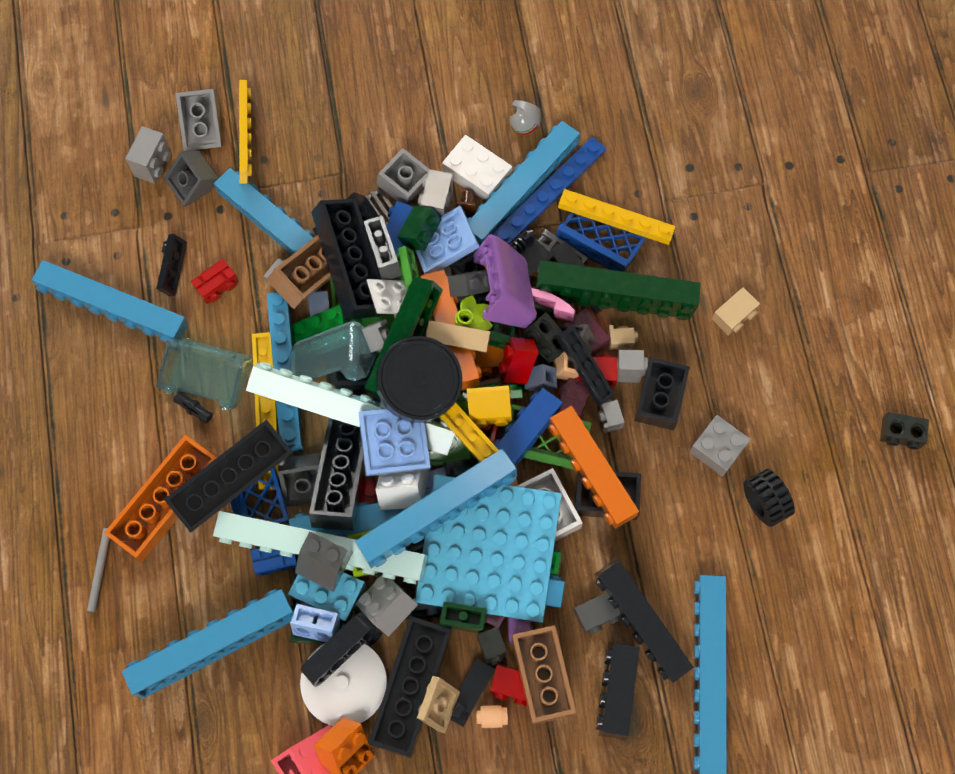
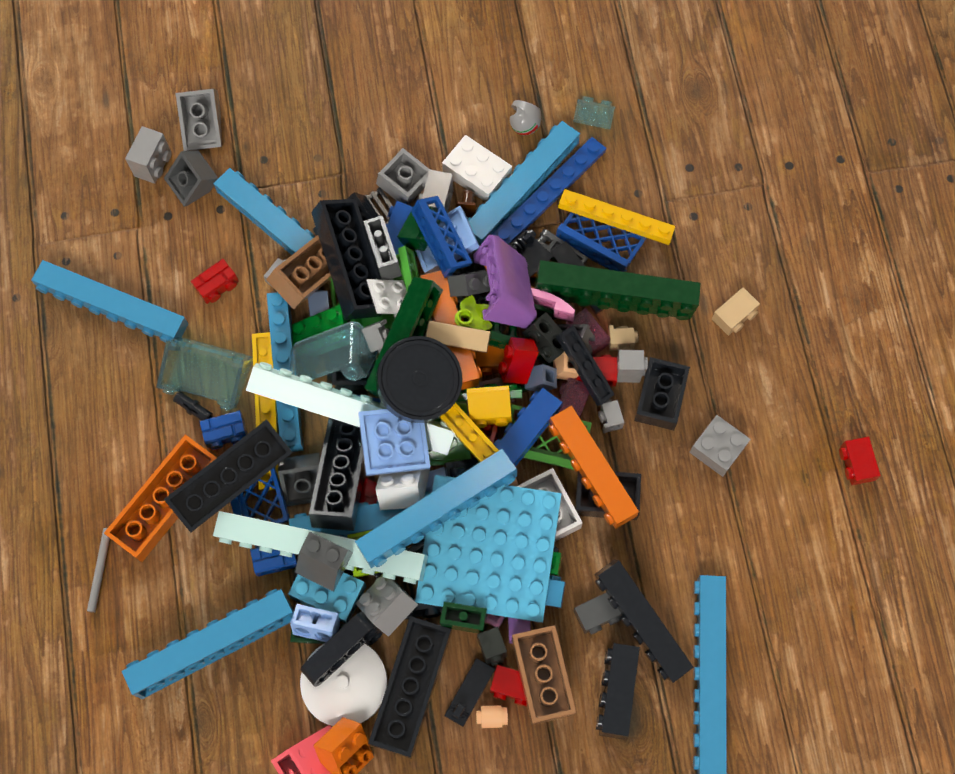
(171, 265): black hinge -> none
(223, 430): none -> blue brick
(244, 138): yellow plate -> none
(436, 235): none -> blue fence
(438, 704): tan plate -> none
(594, 113): none -> clear light blue bracket
(769, 497): black tyre -> none
(859, 461): none -> red brick
(904, 425): pearl dark grey brick -> none

